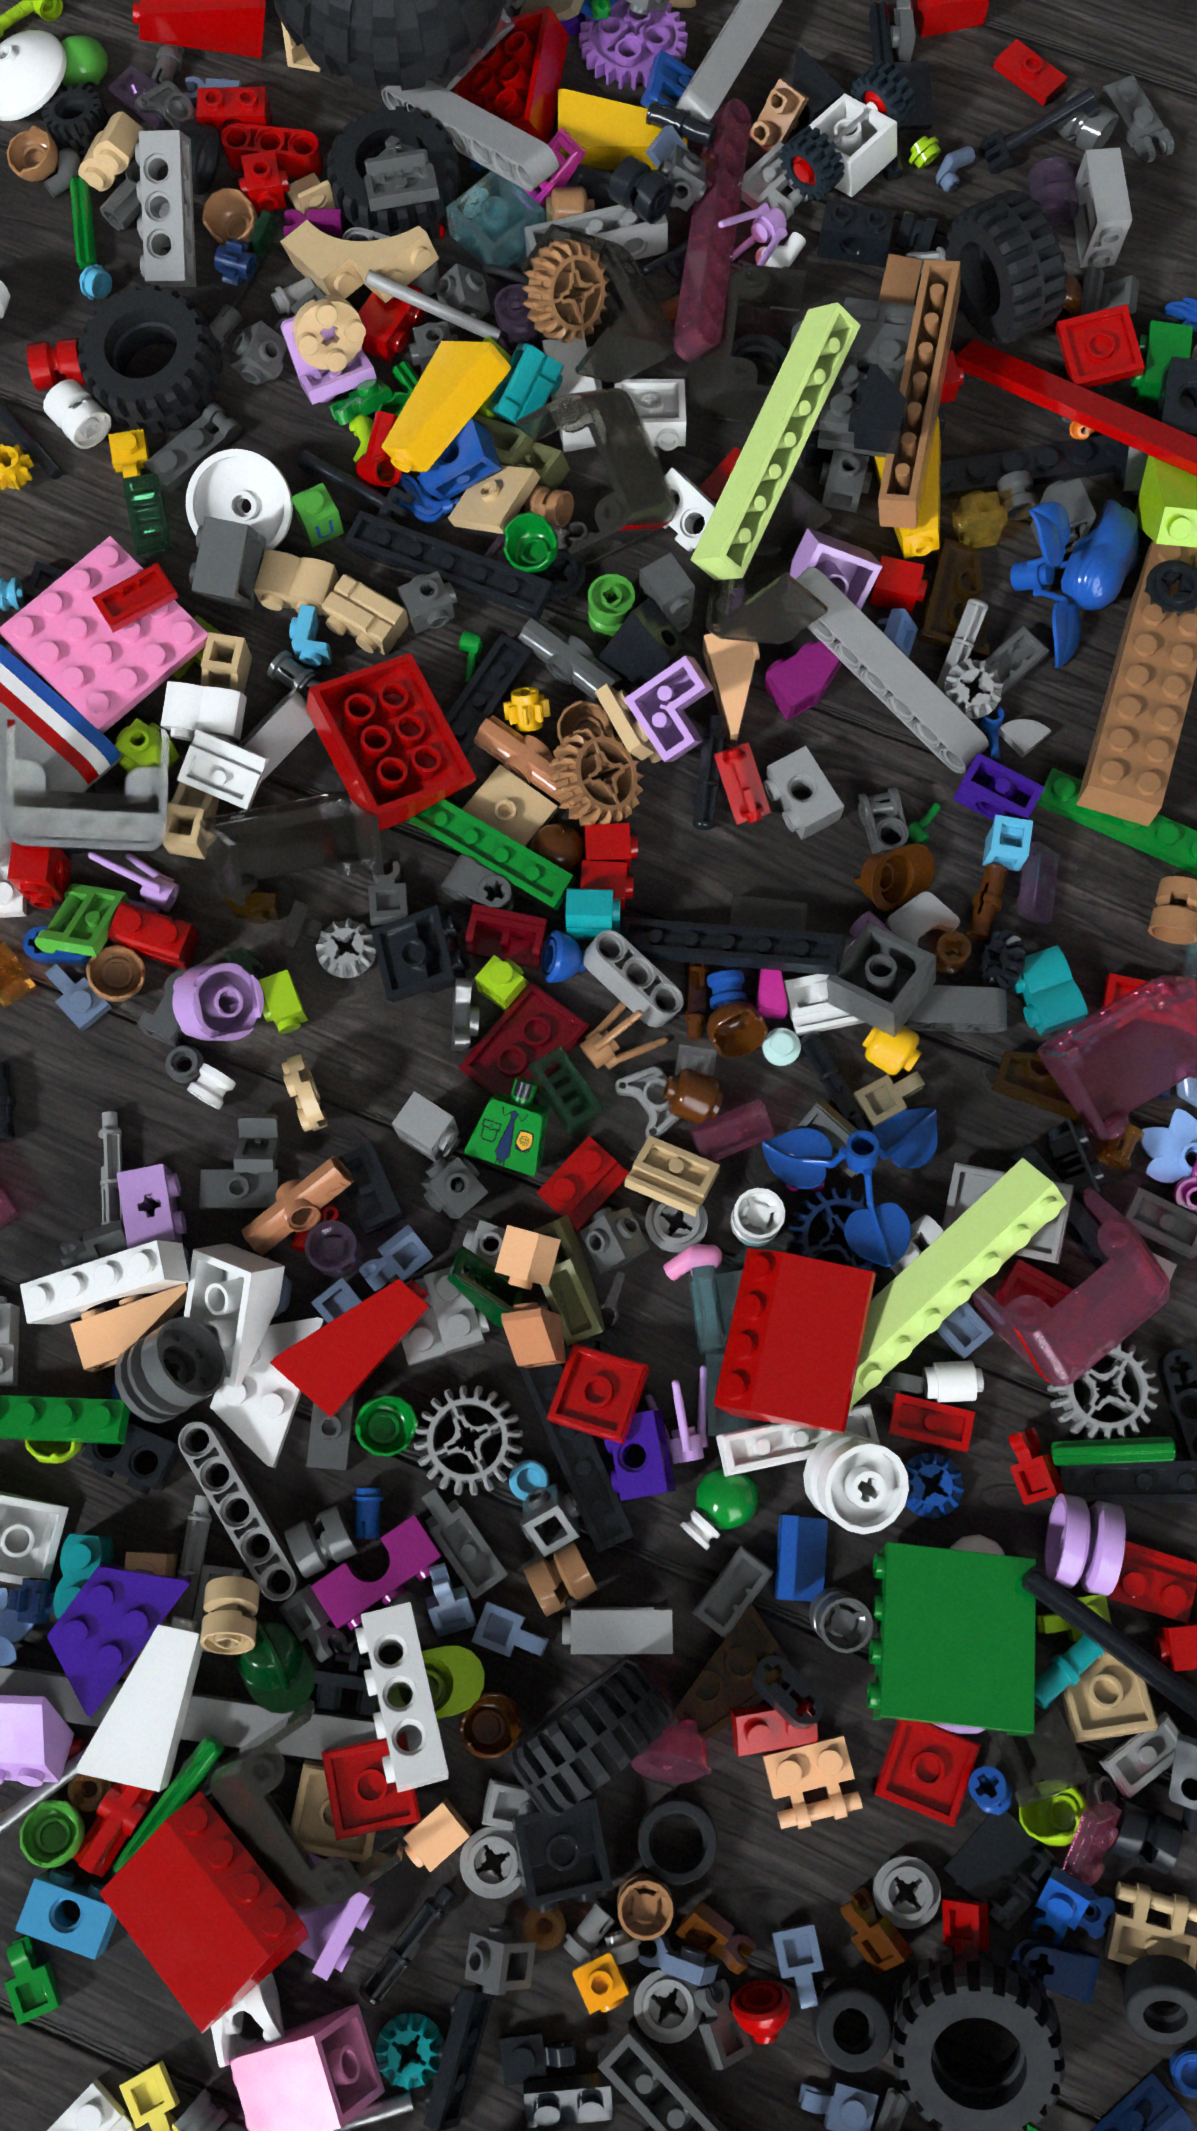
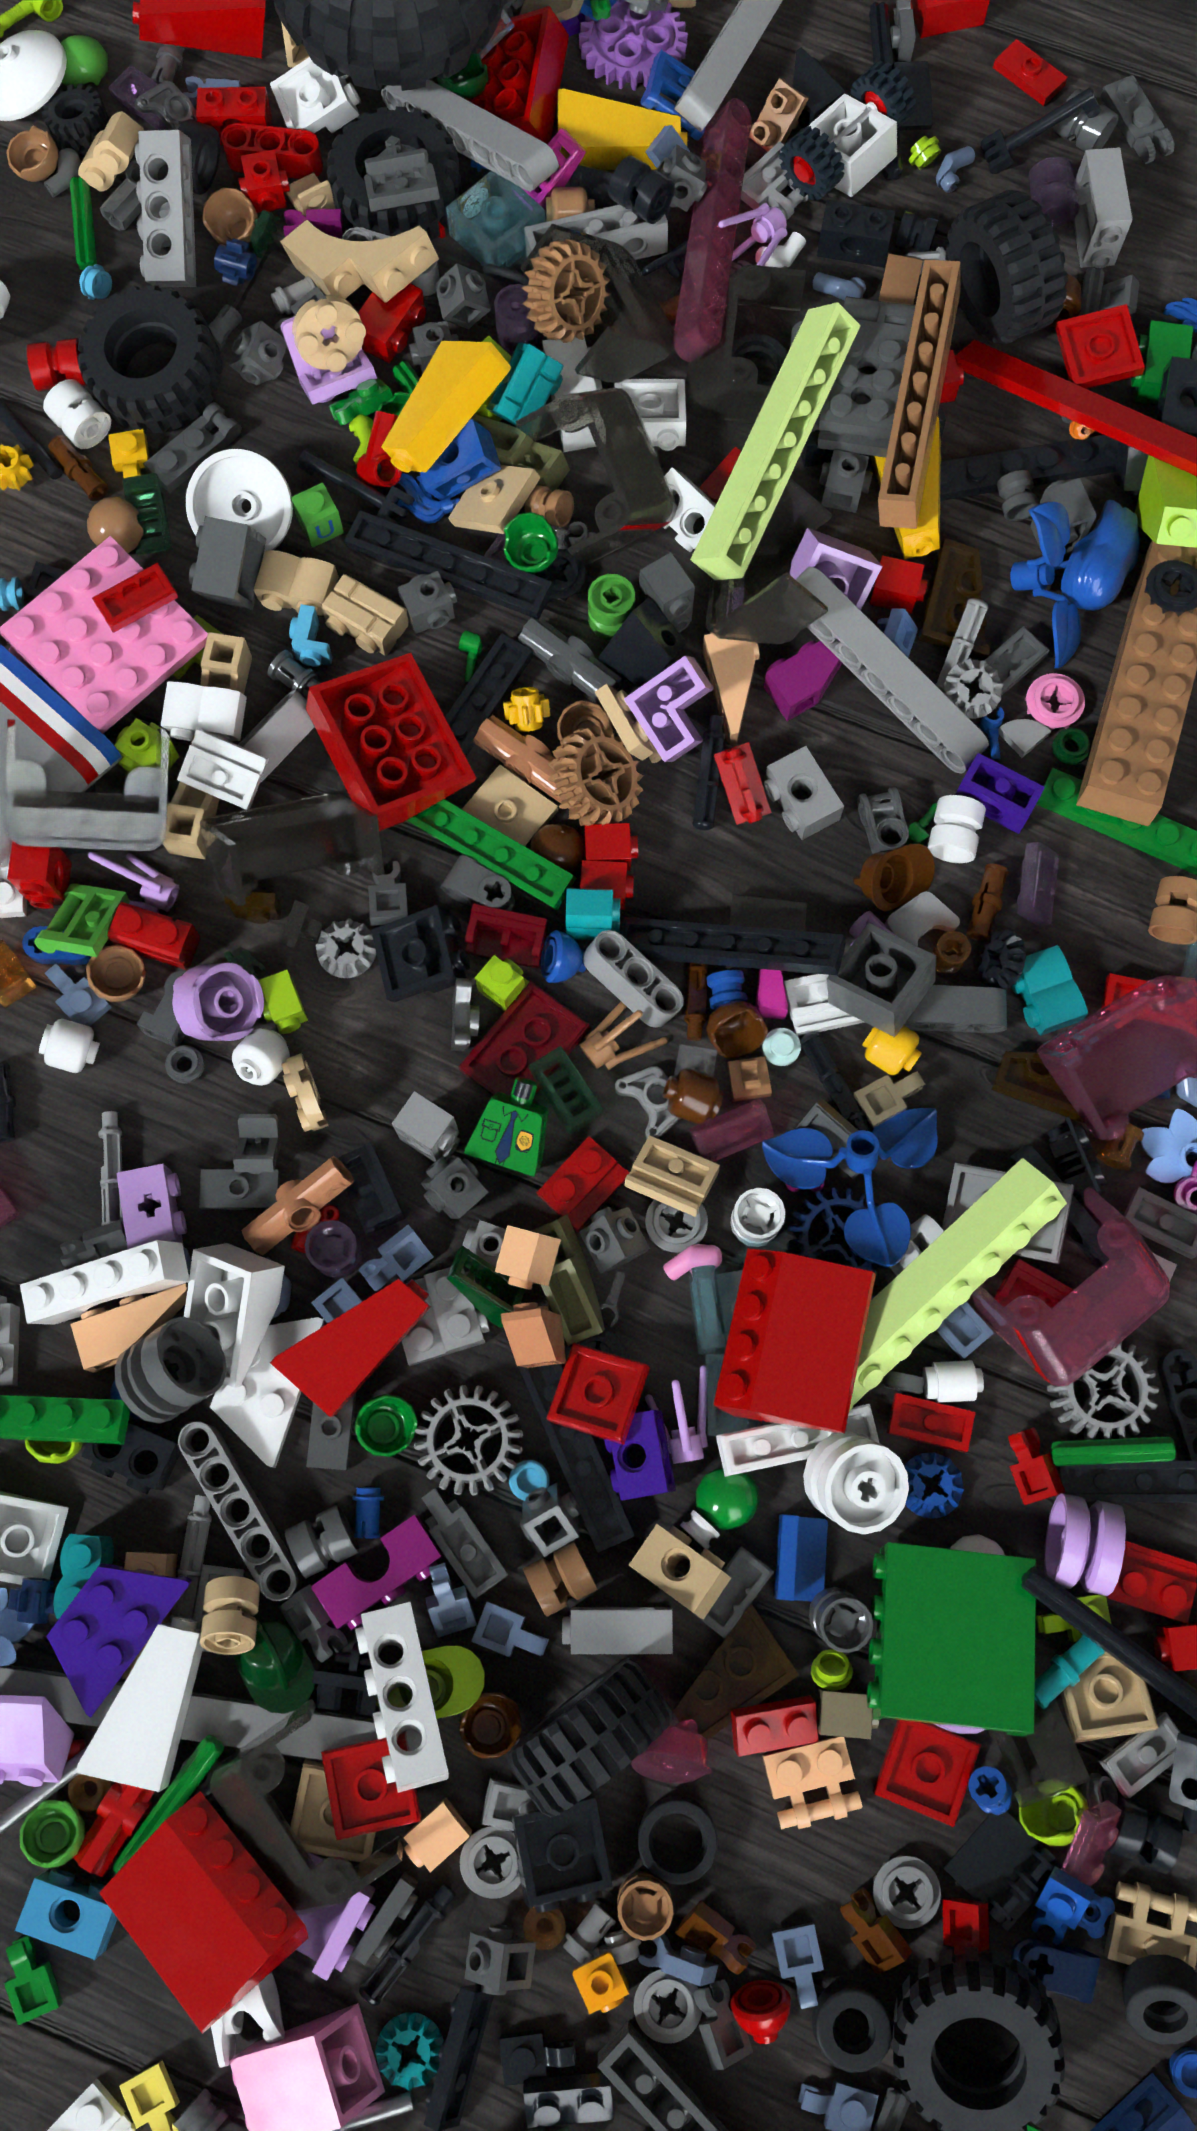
(68, 1045): none -> white head
(78, 468): none -> reddish brown pin
(116, 519): none -> medium nougat hair
(211, 1086): white wheel -> none
(260, 1056): none -> white head
(315, 98): none -> white plate
(377, 1935): none -> dark grey plate
(431, 305): light grey piece -> none
(469, 81): none -> dark green hair
(658, 1560): none -> tan brick
(683, 123): black pin -> none
(749, 1078): none -> medium nougat tile
(794, 1685): black beam -> none
(831, 1670): none -> lime plate
(839, 287): none -> sand blue arm
(844, 1714): none -> dark tan brick
(880, 415): black slope -> none
(955, 830): none -> white wheel
(979, 519): clear yellow brick -> none
(1008, 842): medium azure brick -> none
(1067, 693): none -> bright pink gear
(1077, 739): none -> dark green plate

